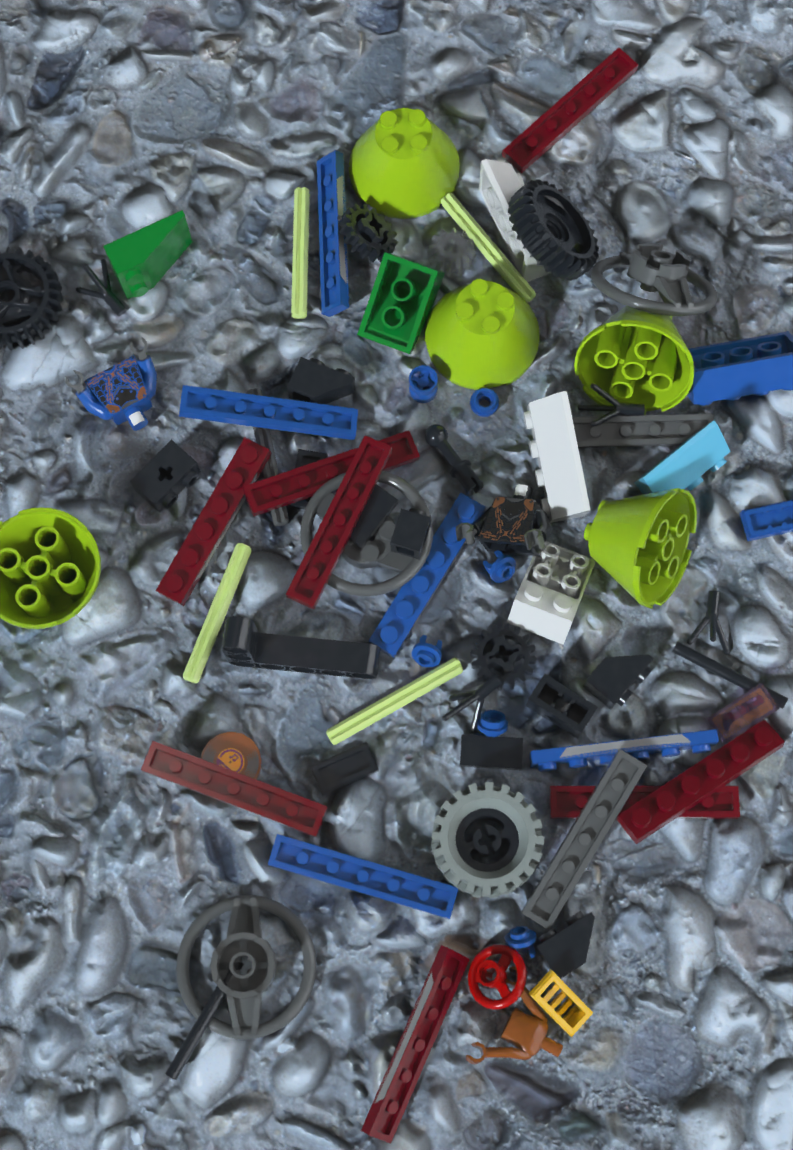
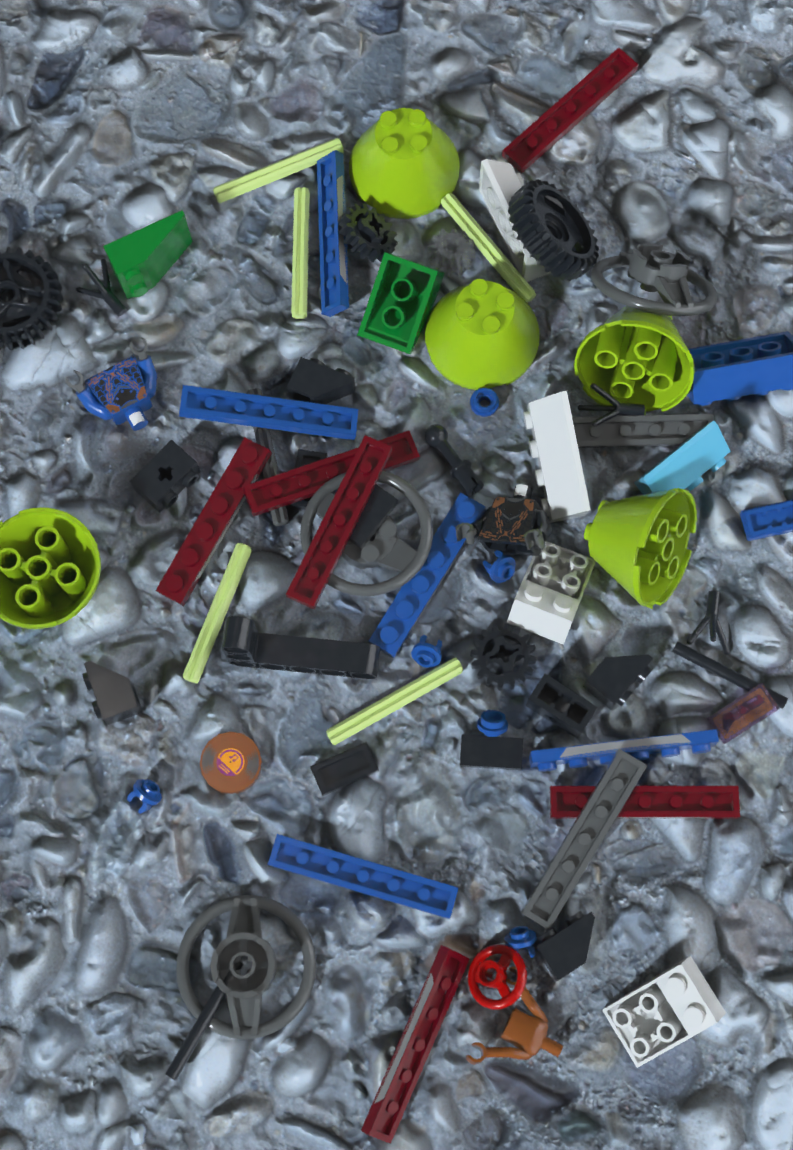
(113, 693): none -> black slope
(148, 792): none -> blue plate
(234, 788): dark red plate -> none
(275, 171): none -> yellowish green axle
(410, 533): black brick -> none
(424, 377): blue wheel -> none
(471, 696): black plant -> none
(520, 830): light grey wheel -> none
(578, 1013): yellow slope -> none
(664, 1012): none -> white slope
(700, 781): dark red plate -> none

